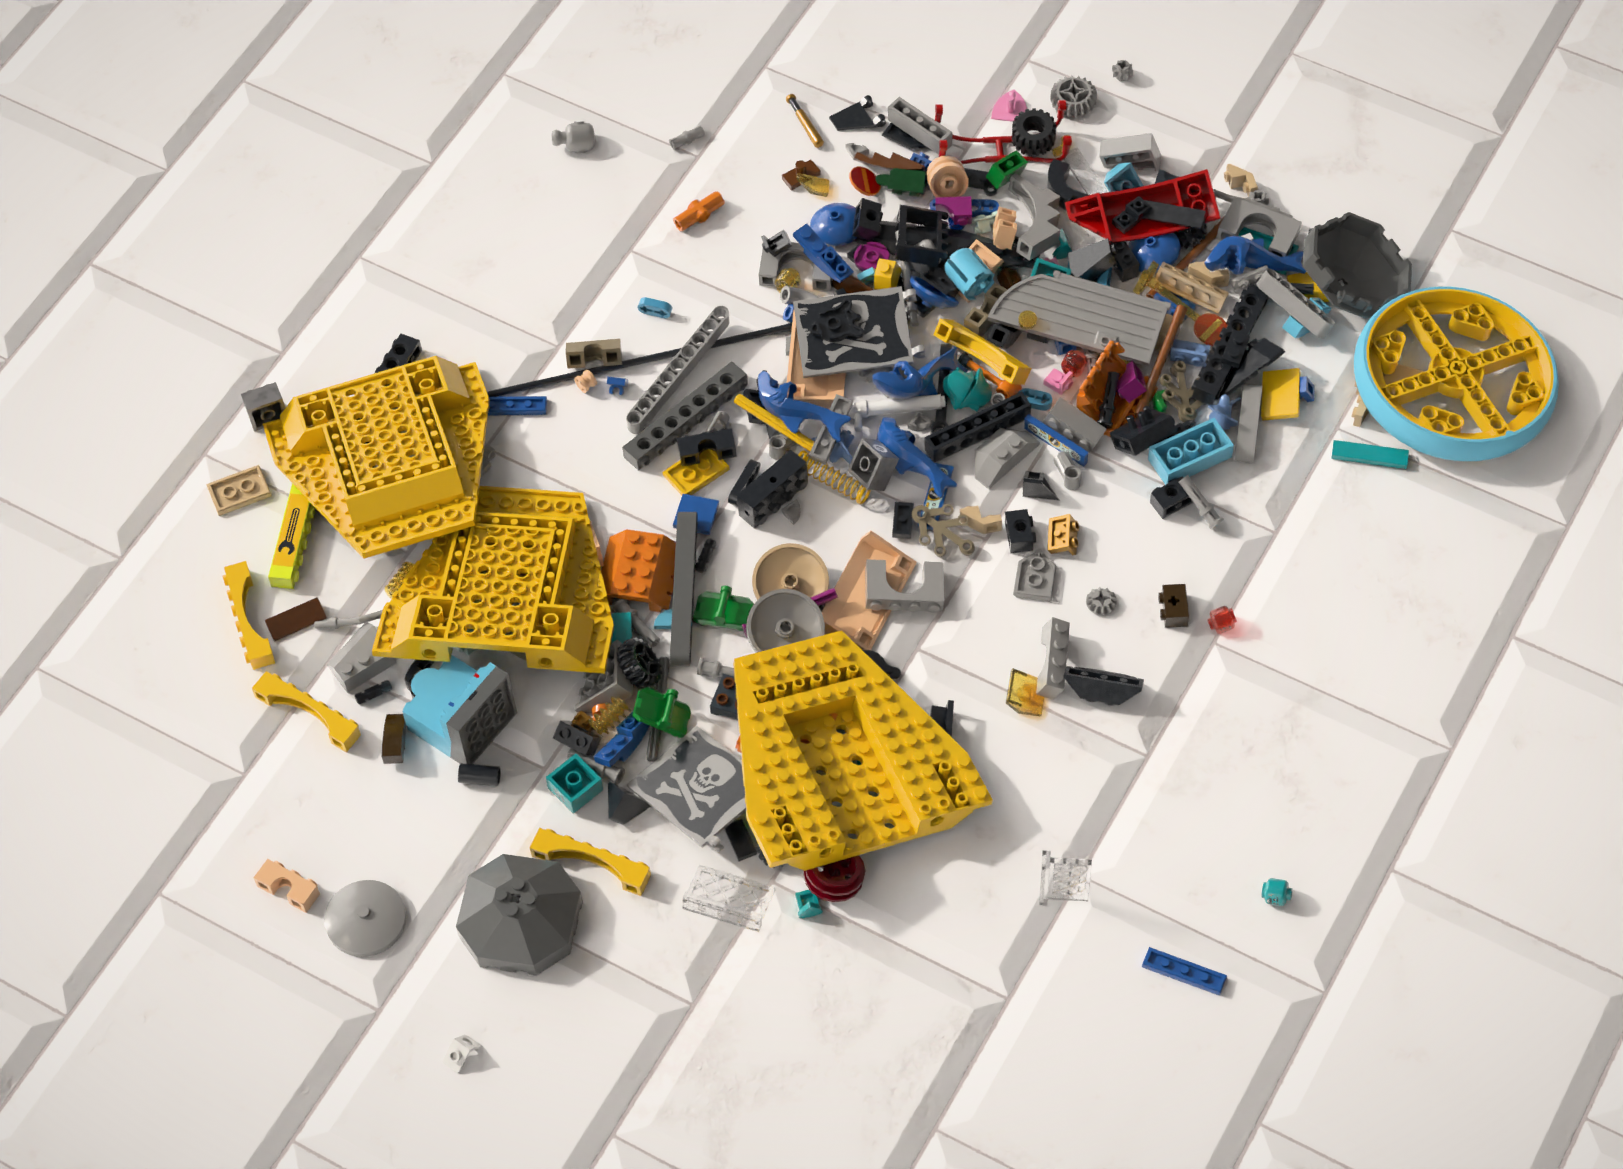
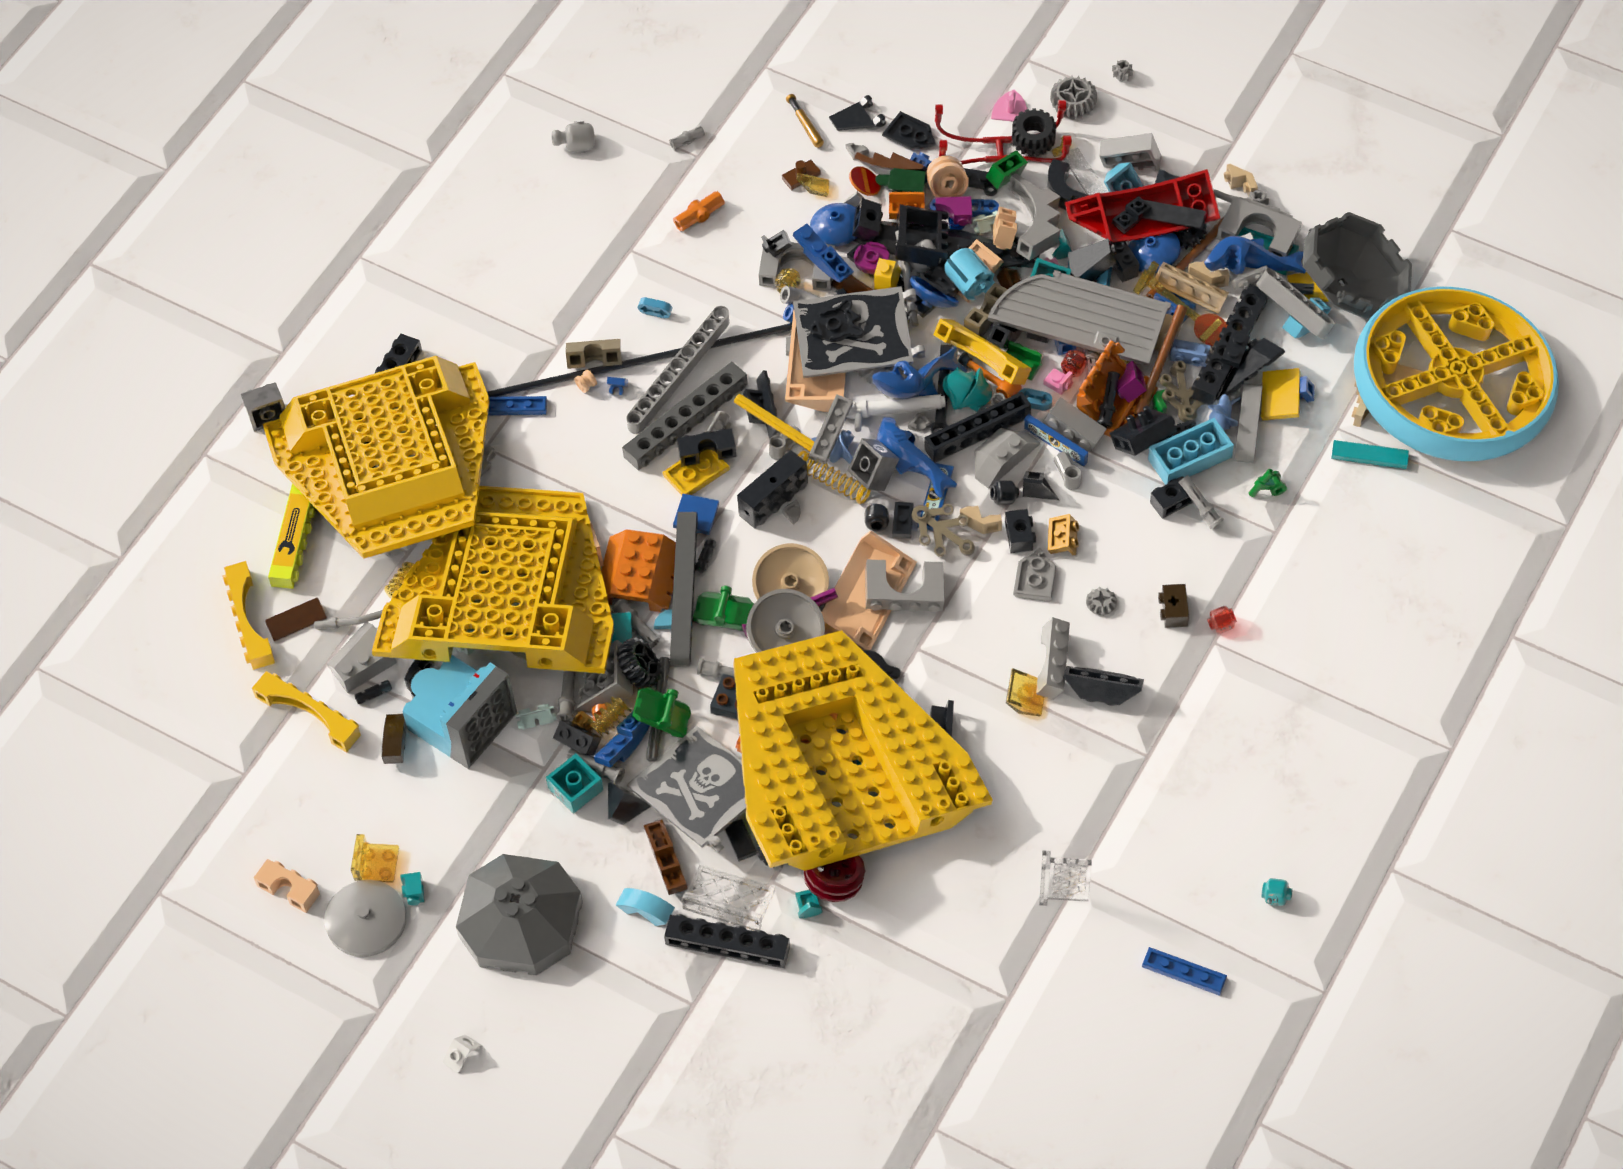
(238, 490): tan tile -> none
(374, 861): none -> clear yellow bracket
(413, 888): none -> teal brick
(479, 774): black pin -> none
(528, 717): none -> light aqua hinge
(551, 846): yellow arch -> none
(566, 701): none -> light grey pin
(646, 904): none -> medium azure brick
(665, 857): none -> reddish brown slope
(734, 949): none -> black brick
(746, 477): black beam -> none
(781, 403): blue piece -> none
(854, 199): none -> light grey tile
(867, 276): medium azure tile -> none
(876, 517): none -> black head
(914, 199): none -> orange bracket
(918, 124): light grey brick -> none
(1004, 492): none -> black head
(1027, 320): clear yellow tile -> none
(1027, 356): none -> green bracket
(1269, 481): none -> green piece

